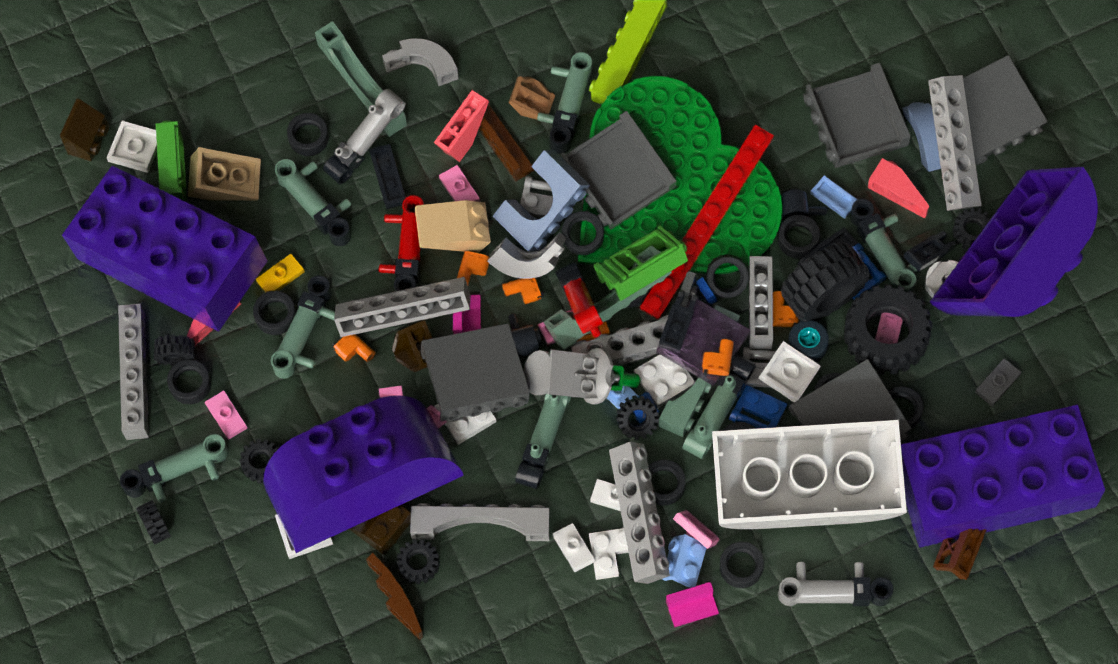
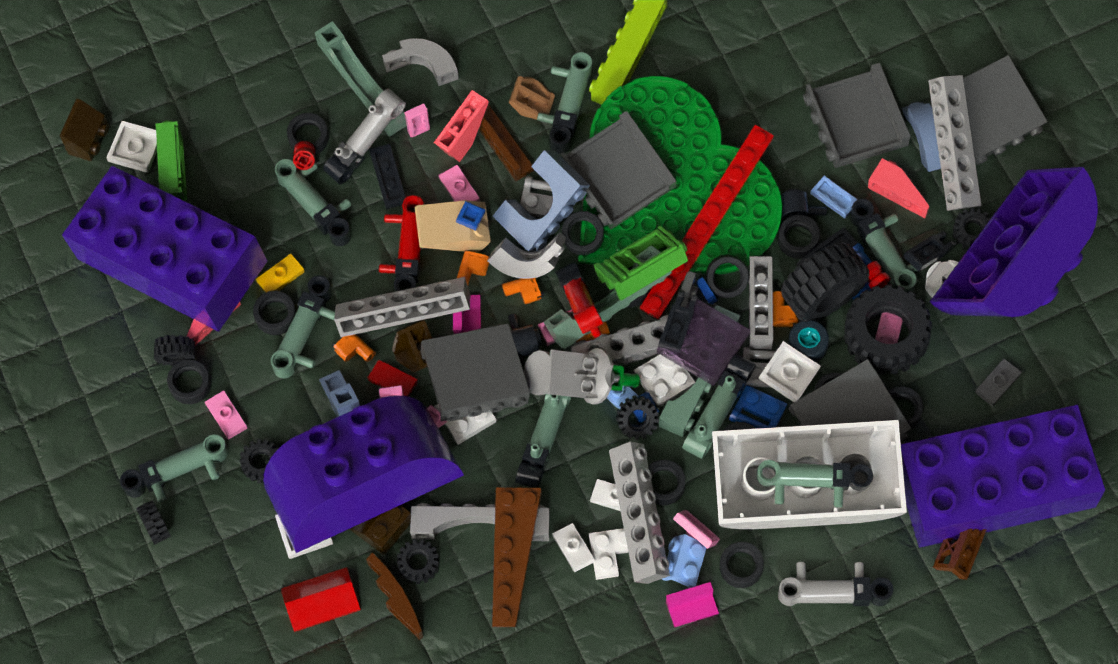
(133, 372): light grey brick -> none
(223, 176): tan slope -> none
(305, 150): none -> red wheel
(320, 599): none -> red slope
(339, 393): none -> sand blue arch
(389, 376): none -> red tile
(417, 120): none -> bright pink plate
(470, 216): none -> blue tile
(514, 531): none -> reddish brown wing
(719, 362): orange piece -> none
(834, 476): none -> sand green piece
(876, 276): none -> red wheel

